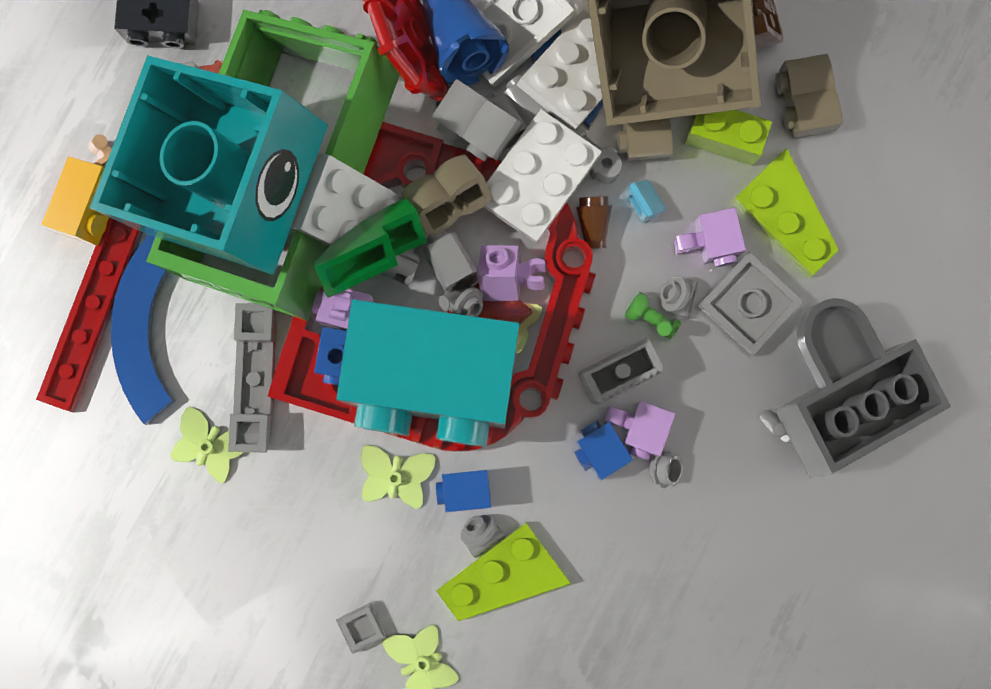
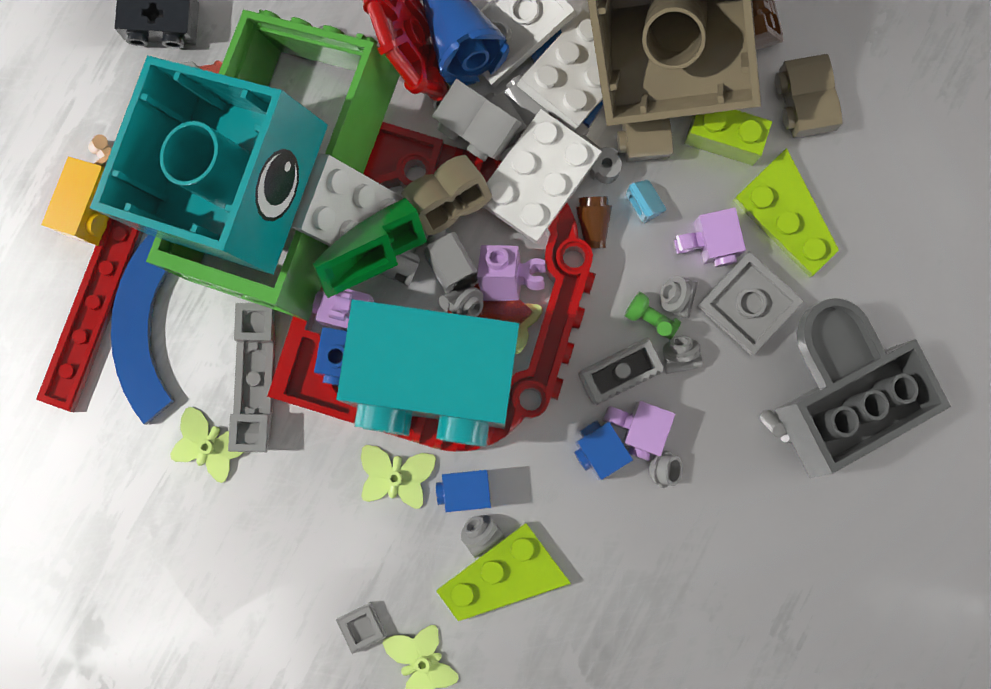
(681, 354): none -> light grey plate

